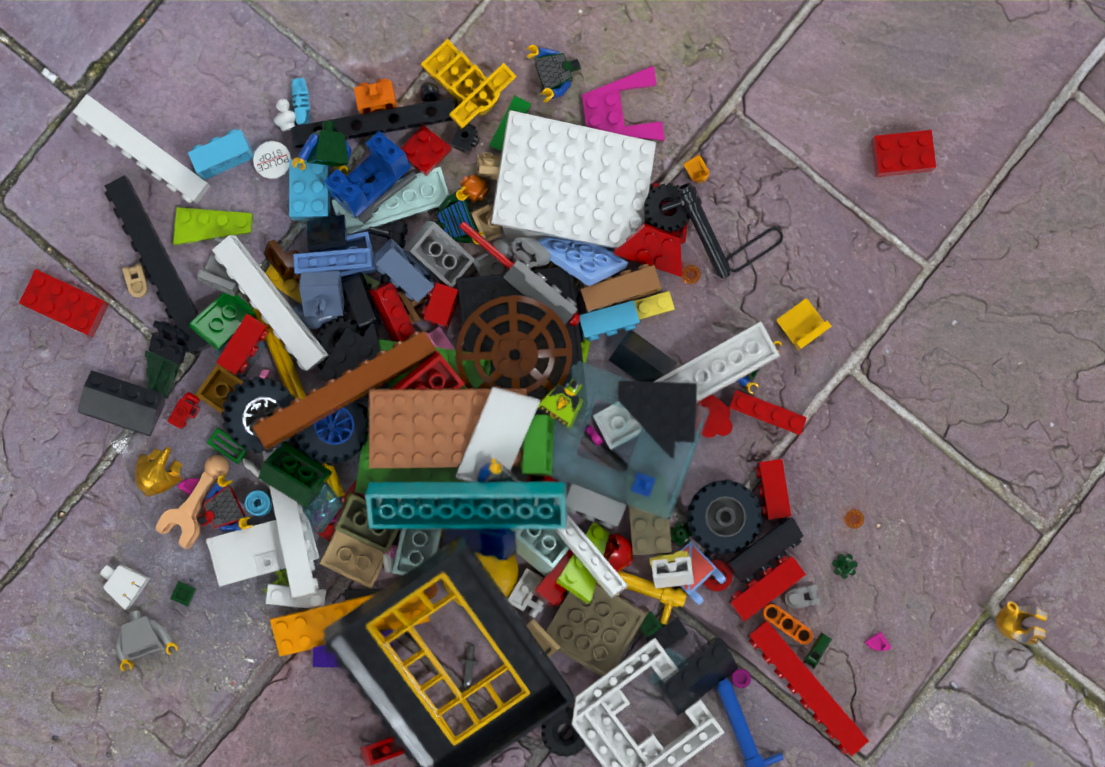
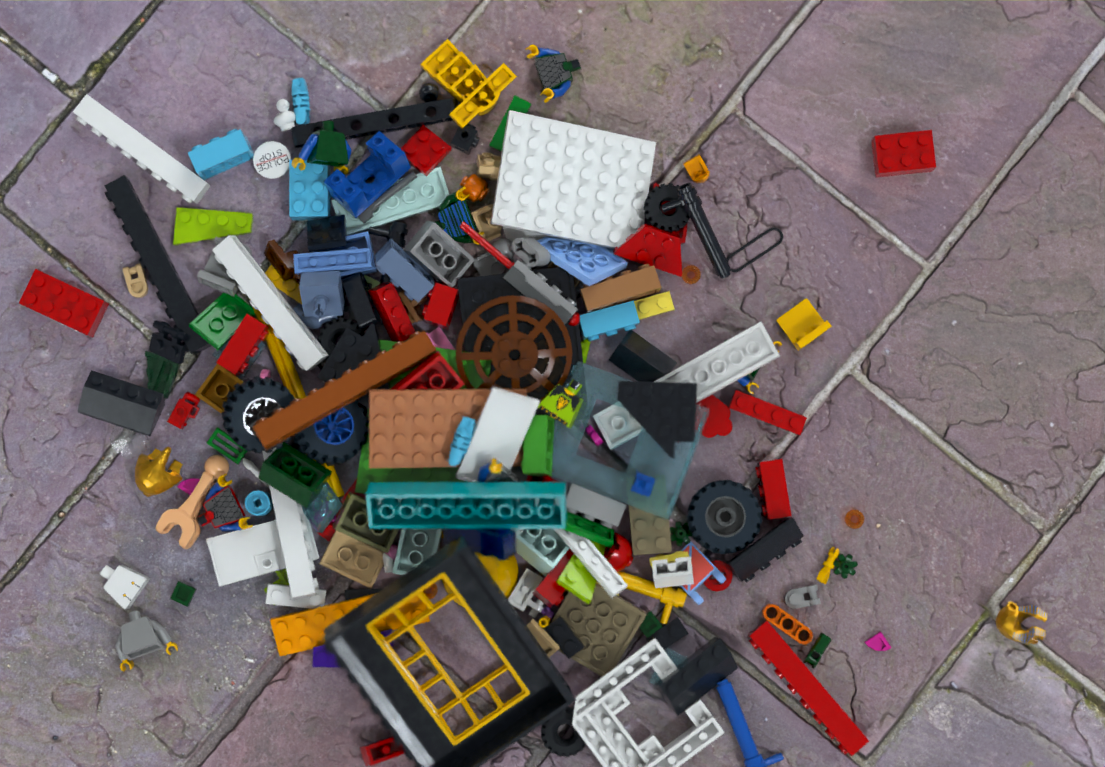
(375, 96): orange hinge -> none
(461, 440): none -> medium azure hinge
(469, 665): dark grey piece -> none
(547, 616): none -> arm
(564, 637): none -> black plate
(589, 530): none -> green tile
(604, 107): dark pink wing -> none
(741, 678): magenta tile -> none
(767, 588): red brick -> none
(823, 575): none -> yellow piece

